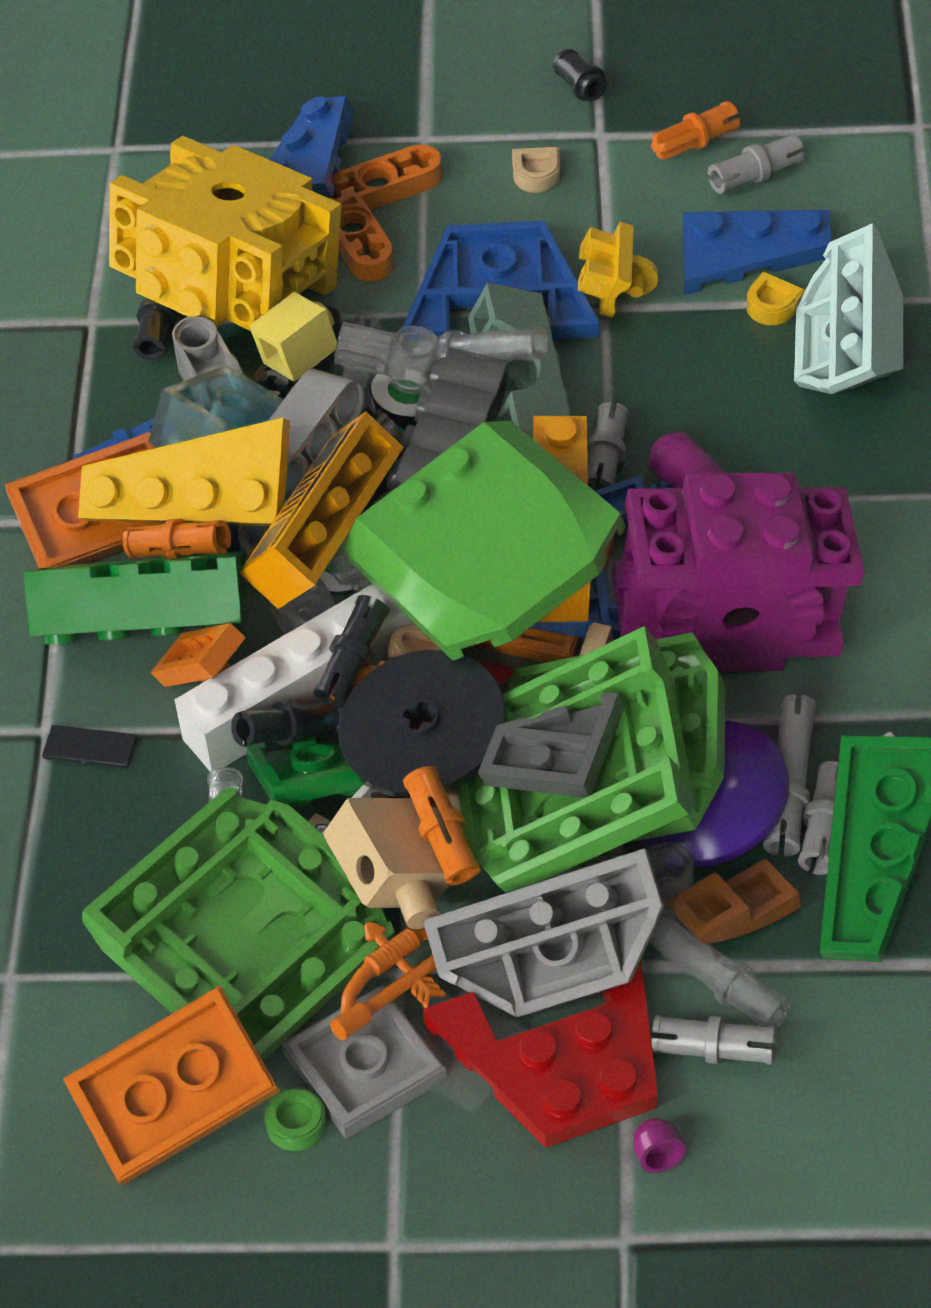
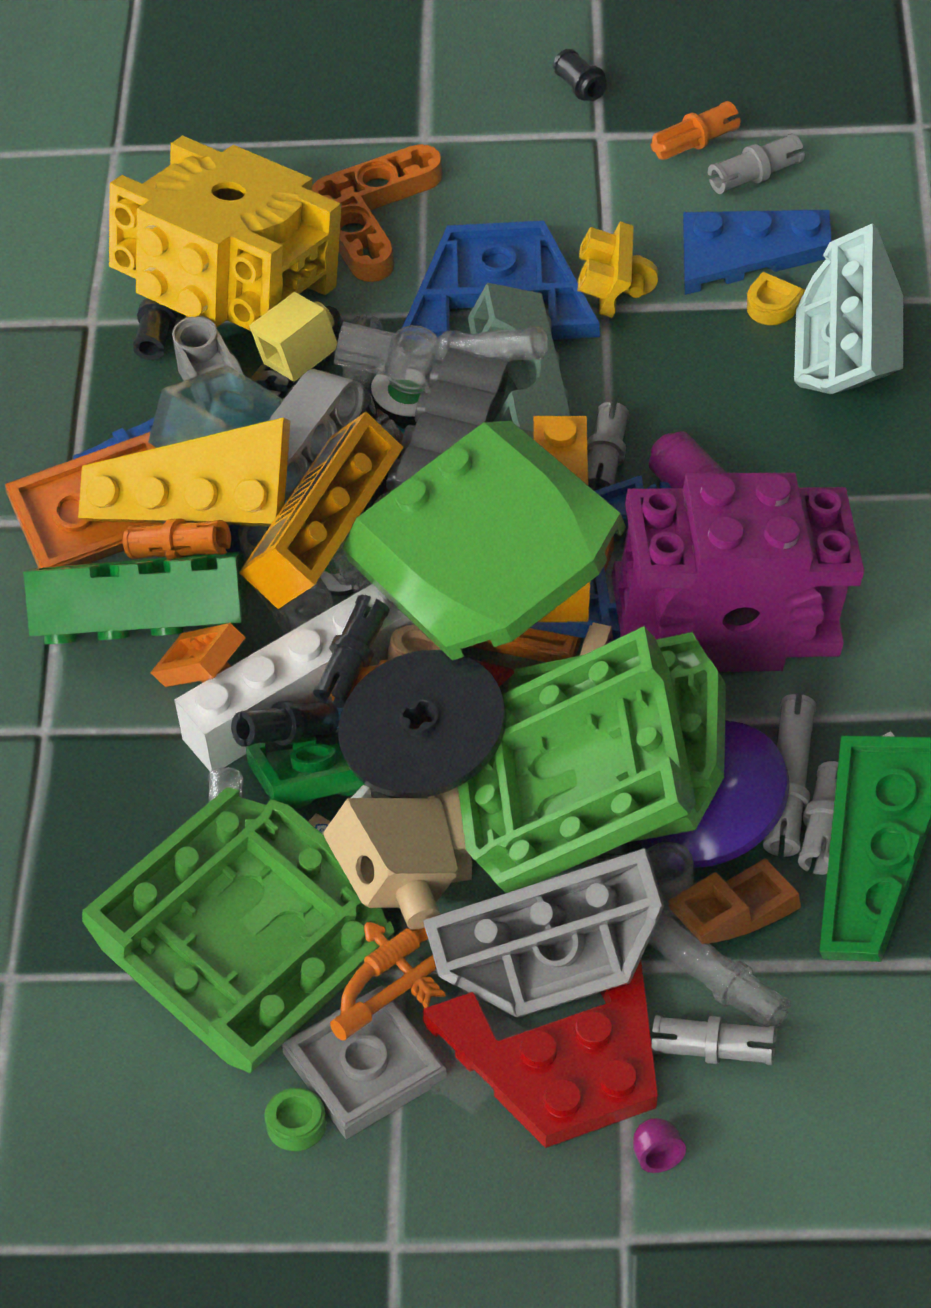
(89, 746): black window -> none
(171, 1085): orange tile -> none
(315, 140): blue wing -> none
(454, 857): orange pin -> none
(536, 168): tan tile -> none
(553, 751): dark grey wing -> none

